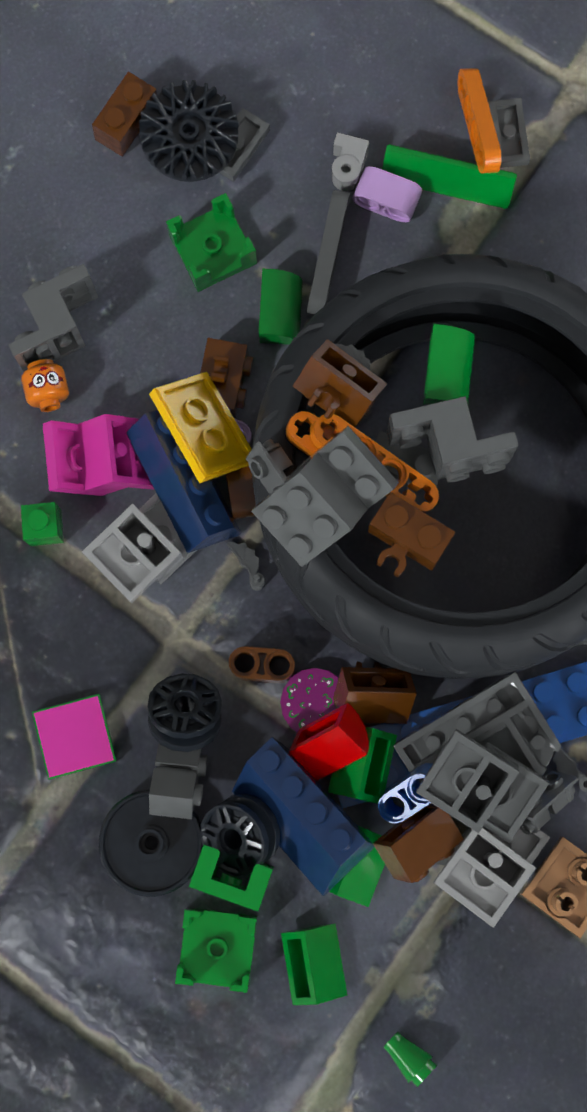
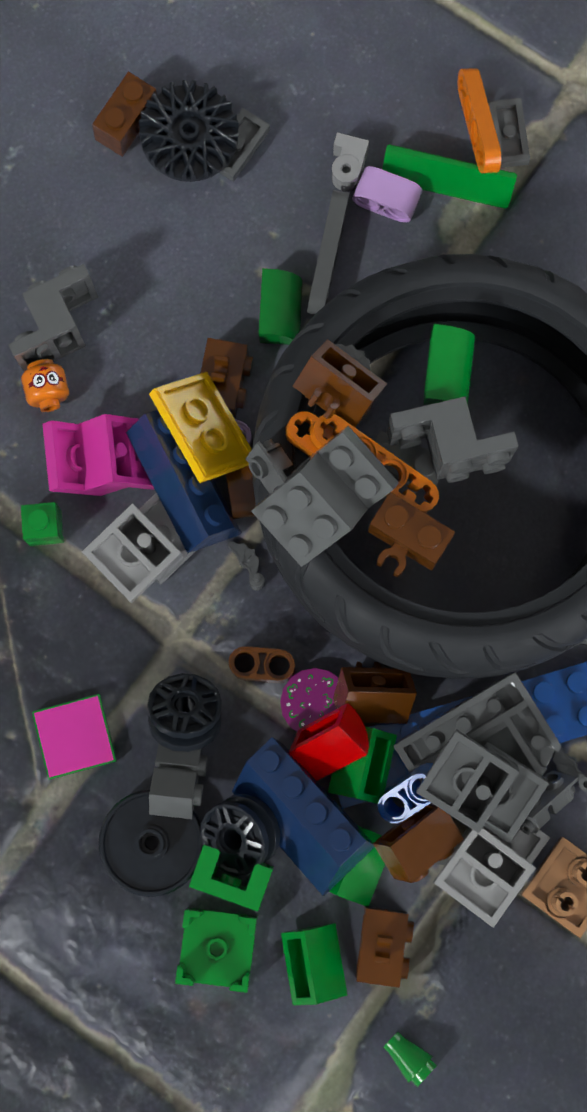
(212, 244): green panel -> none
(383, 946): none -> reddish brown brick

